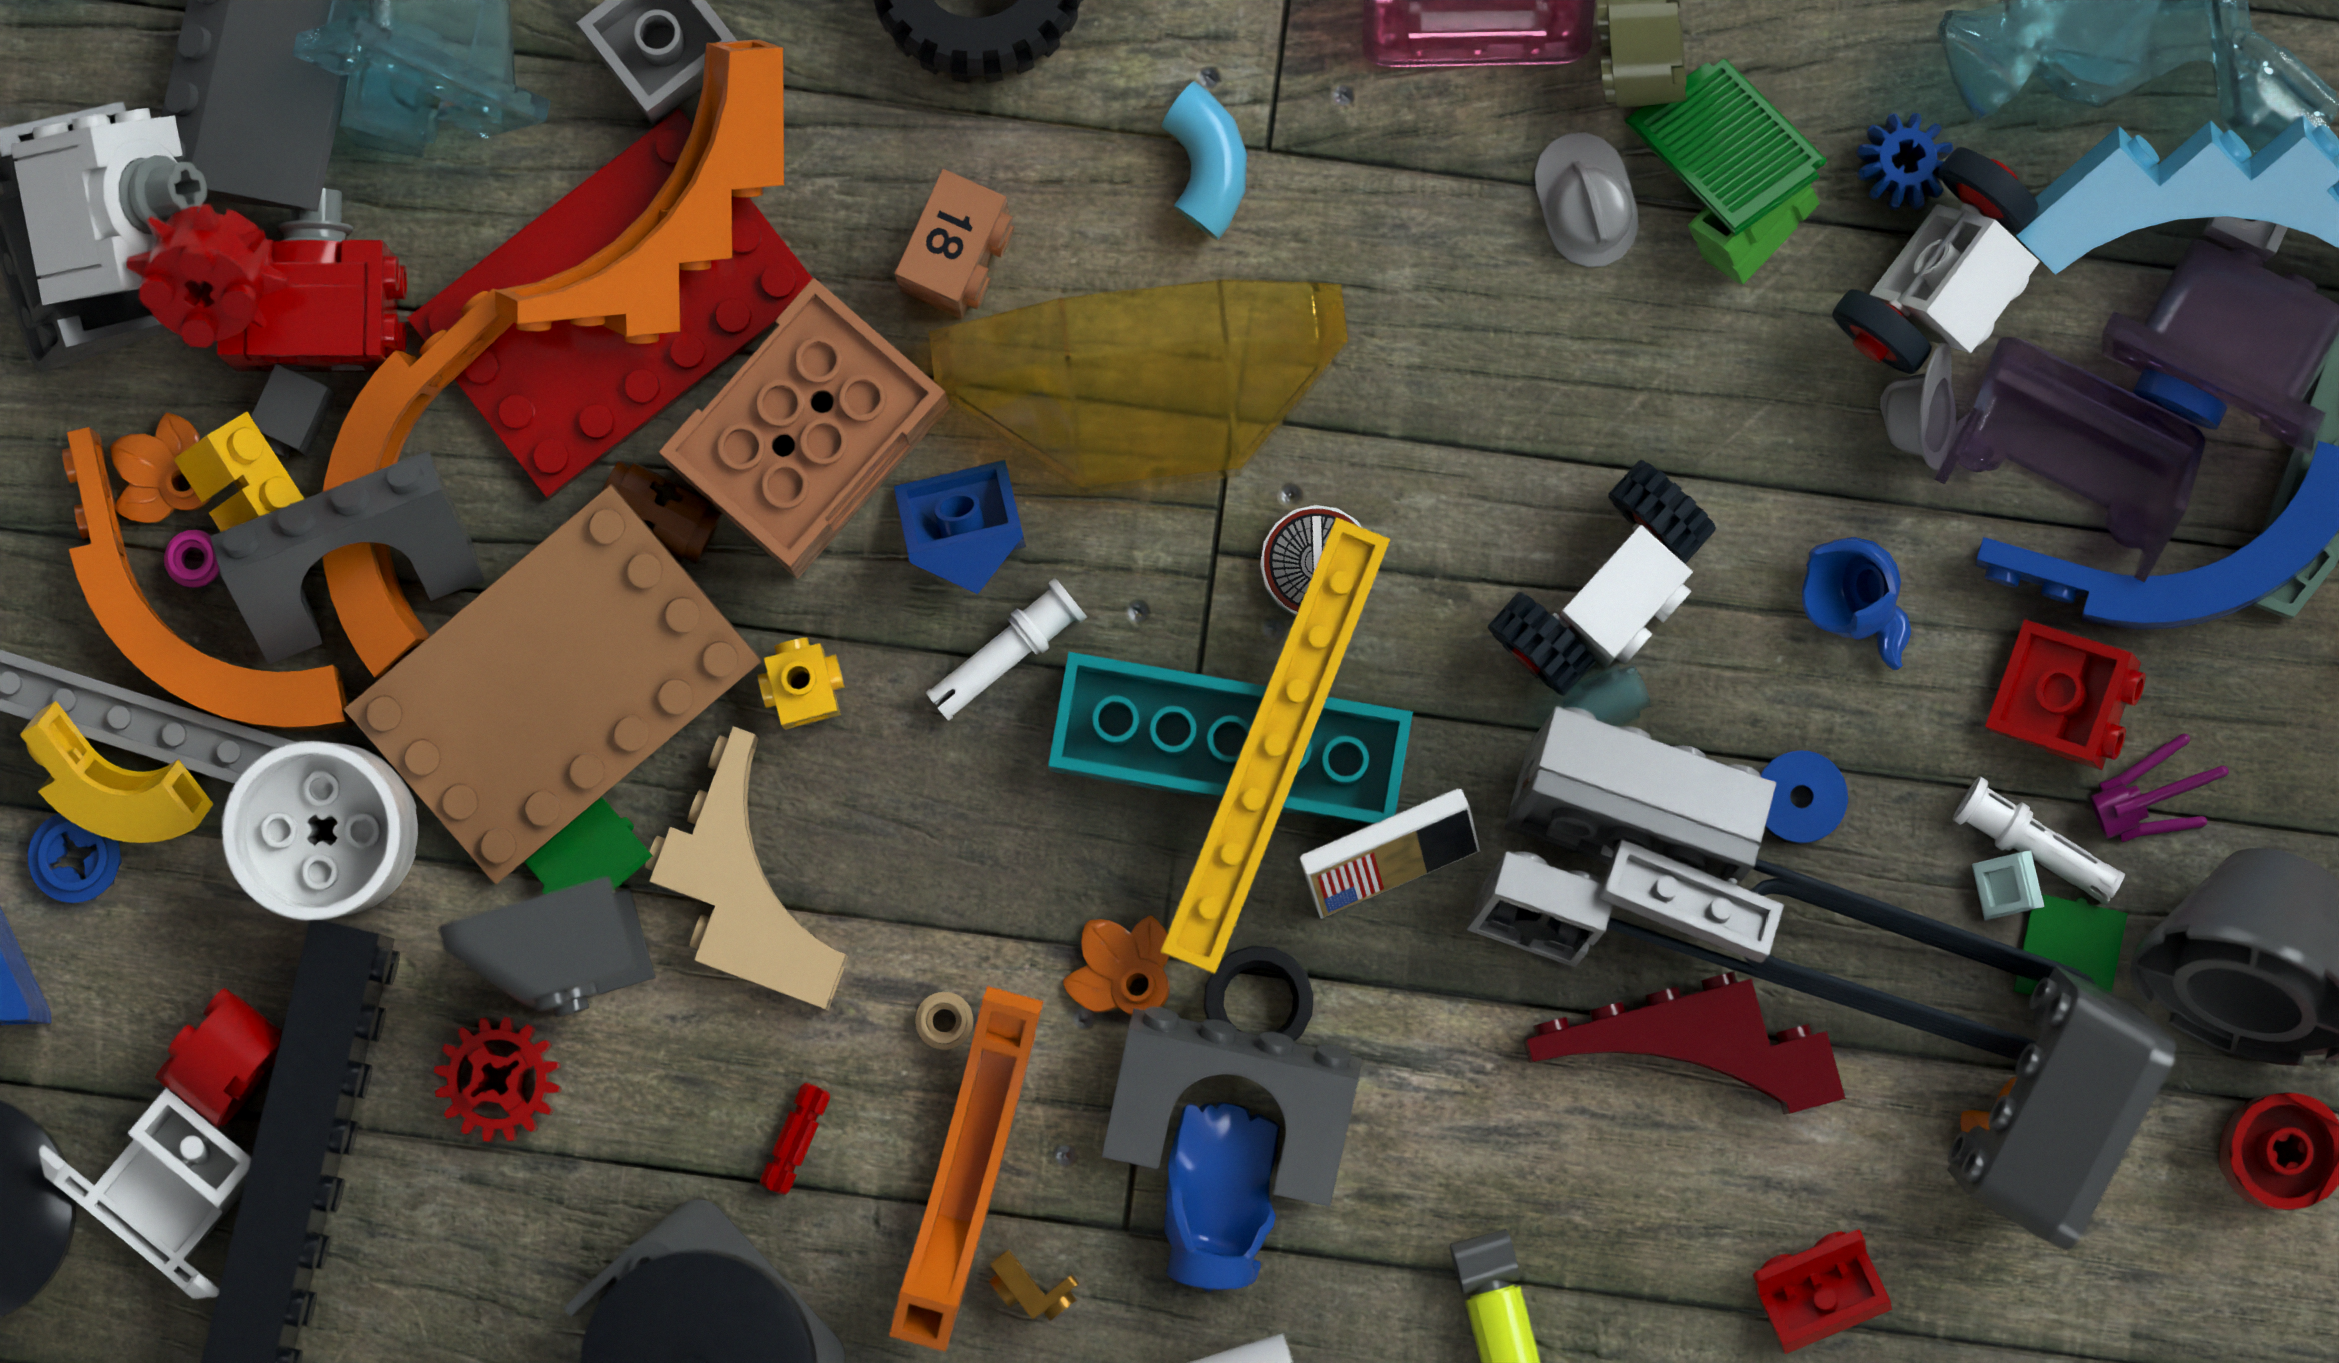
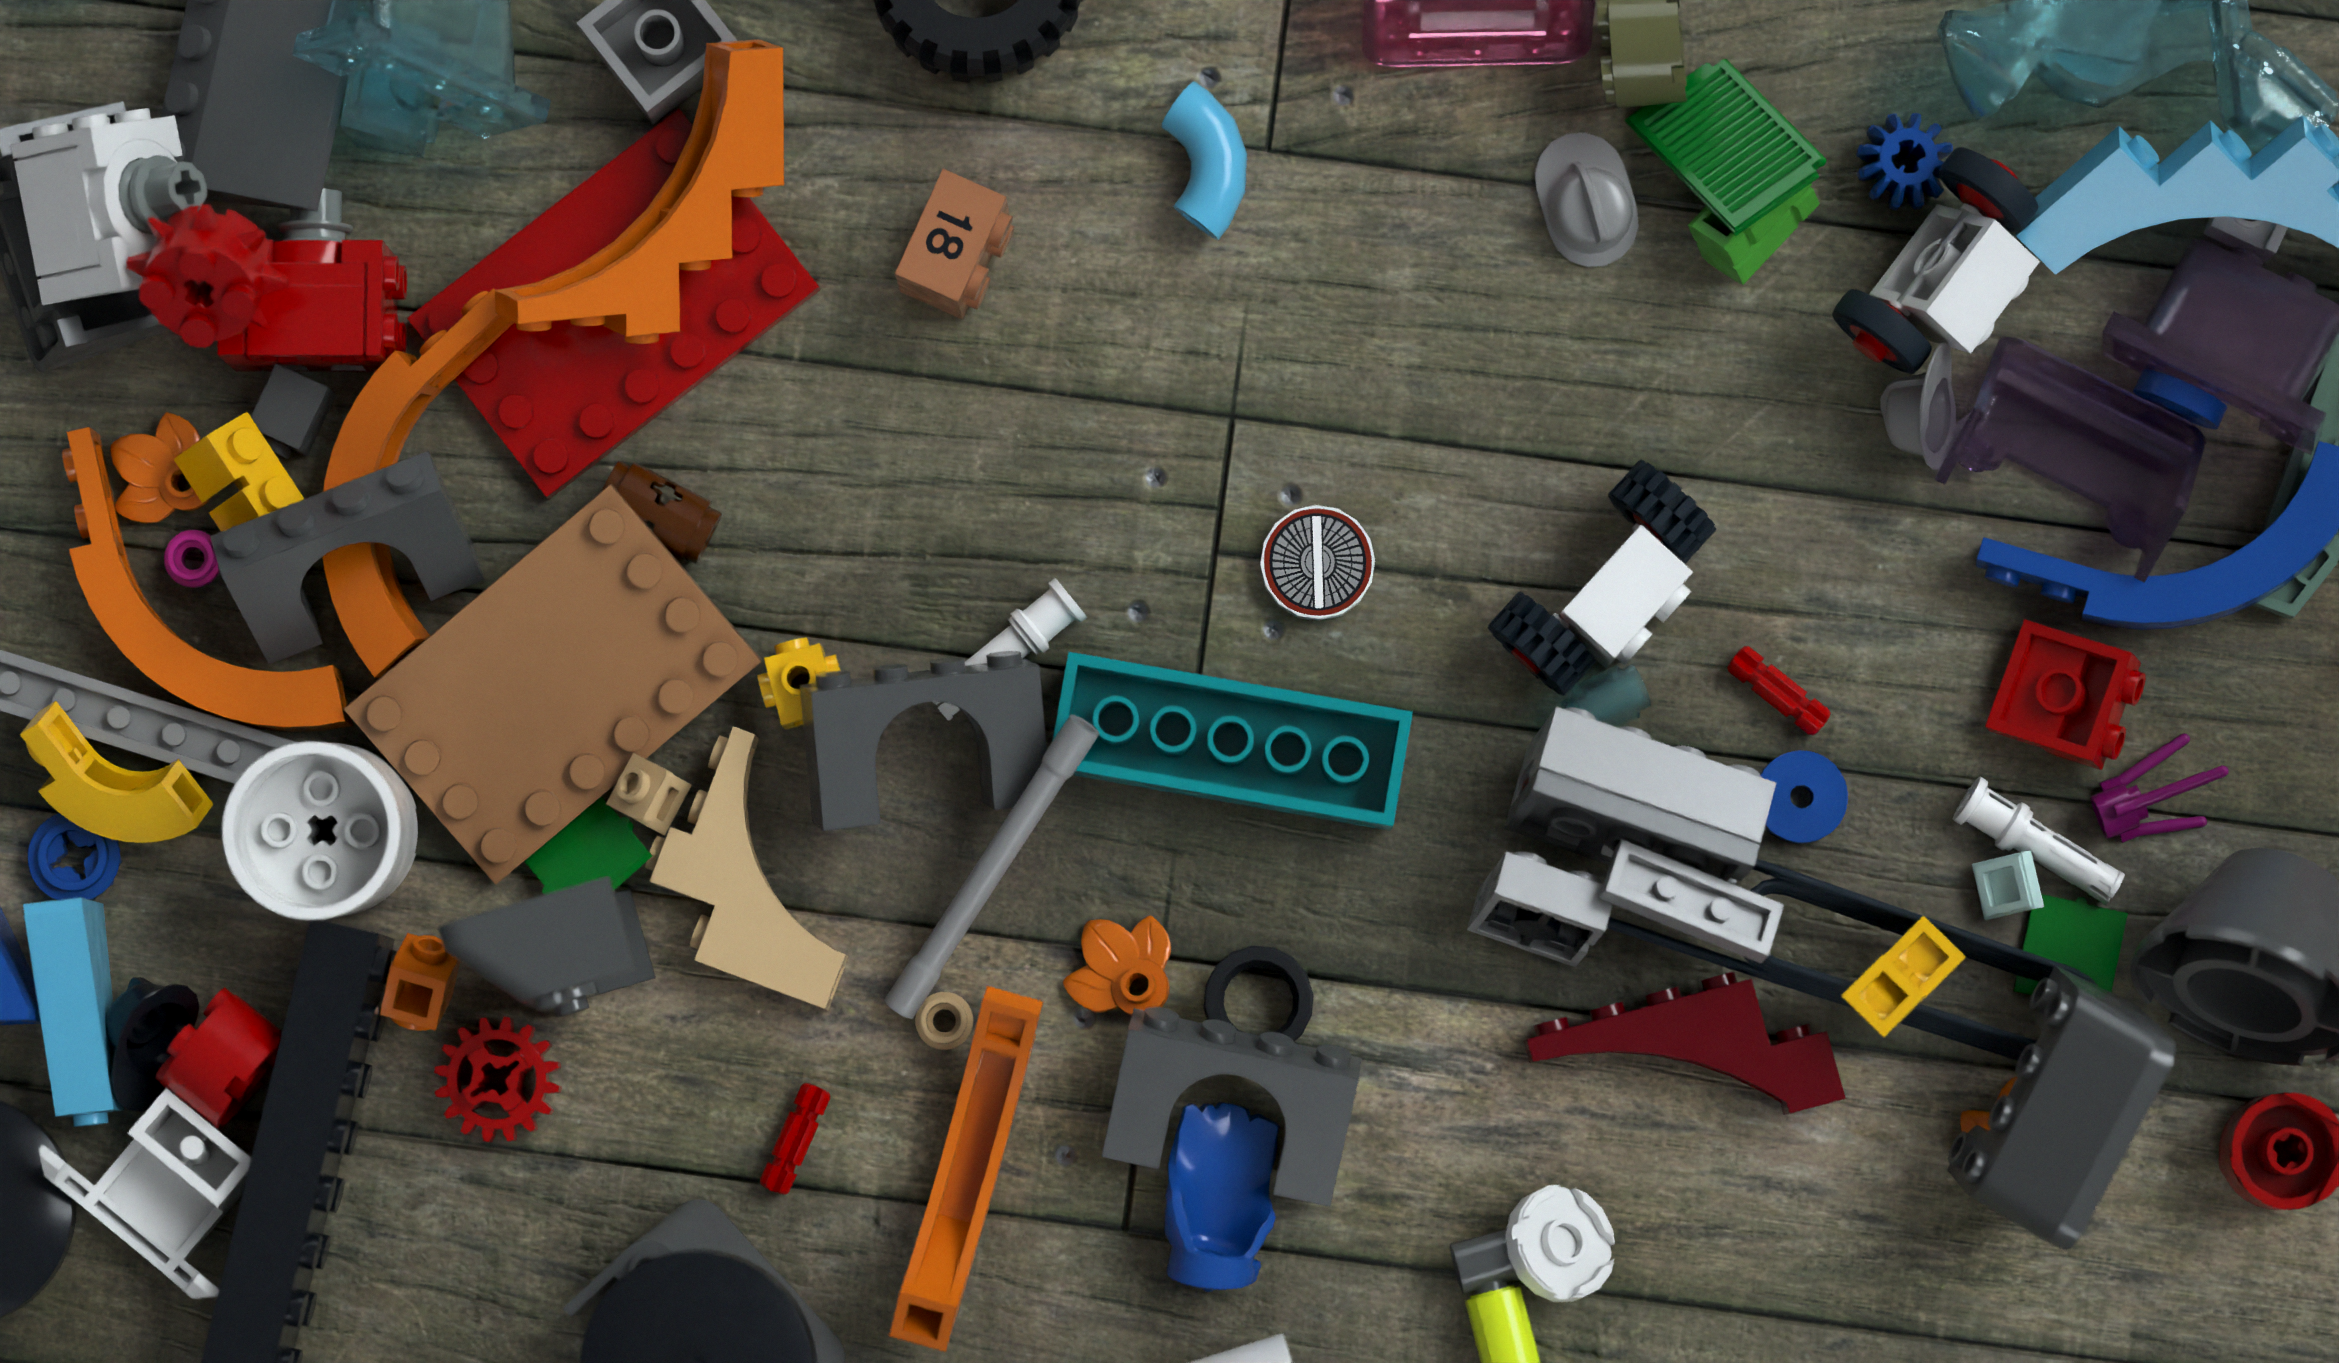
(73, 998): none -> medium azure slope
(140, 1031): none -> black piece
(419, 983): none -> orange brick
(648, 794): none -> tan bracket
(839, 456): nougat container -> none
(849, 715): none -> dark grey arch
(961, 523): blue slope -> none
(1016, 1285): pearl gold bracket -> none
(1057, 766): none -> light grey piece
(1145, 377): clear yellow panel -> none
(1275, 745): yellow plate -> none
(1390, 853): tile -> none
(1560, 1243): none -> white tile
(1779, 690): none -> red axle
(1820, 1290): red bracket -> none
(1854, 594): blue hair -> none
(1903, 977): none -> yellow slope

